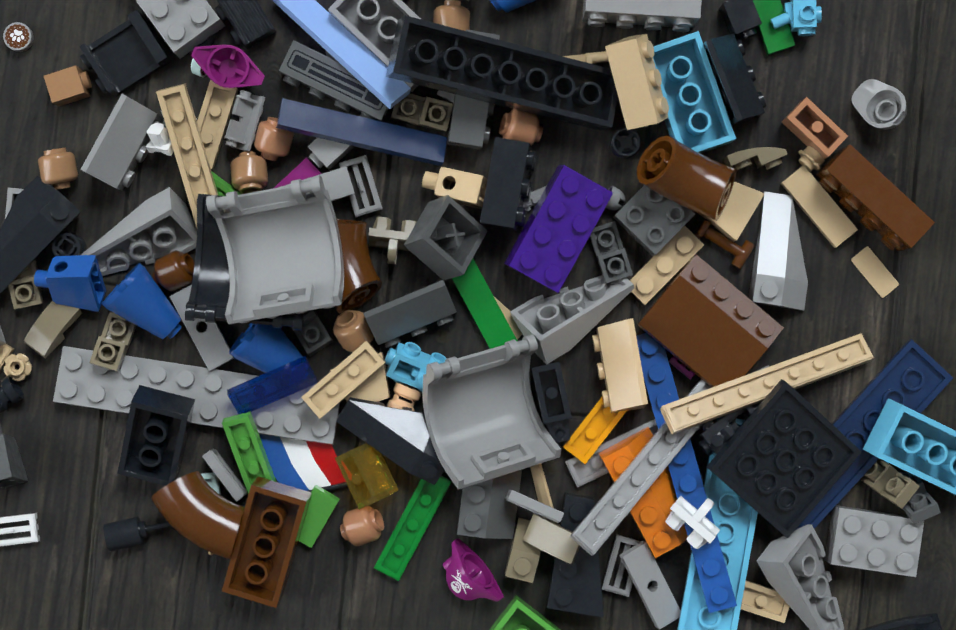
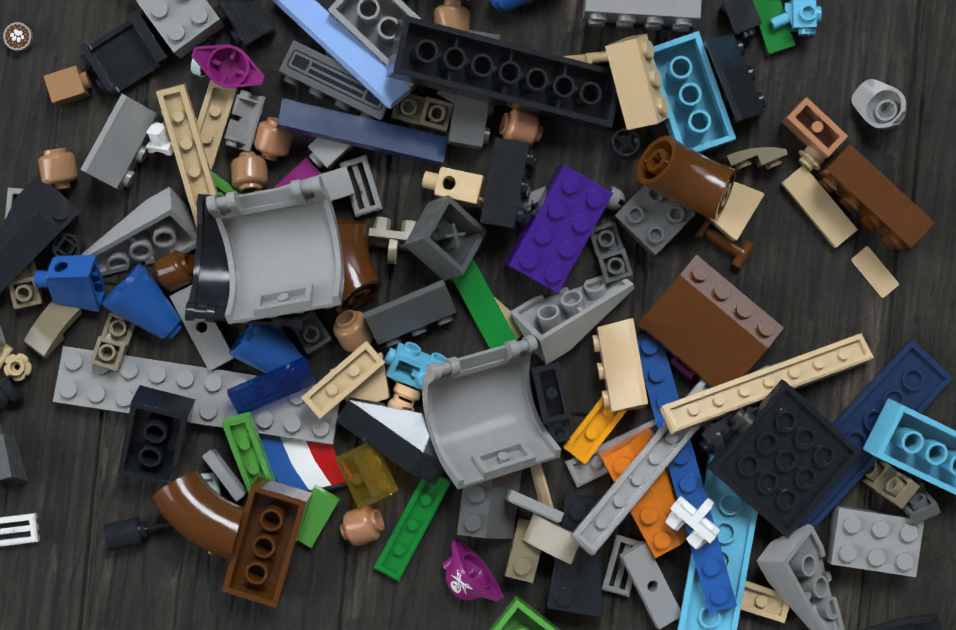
(665, 265): tan plate -> none
(741, 420): none -> pearl dark grey plate
(778, 263): light grey wedge -> none

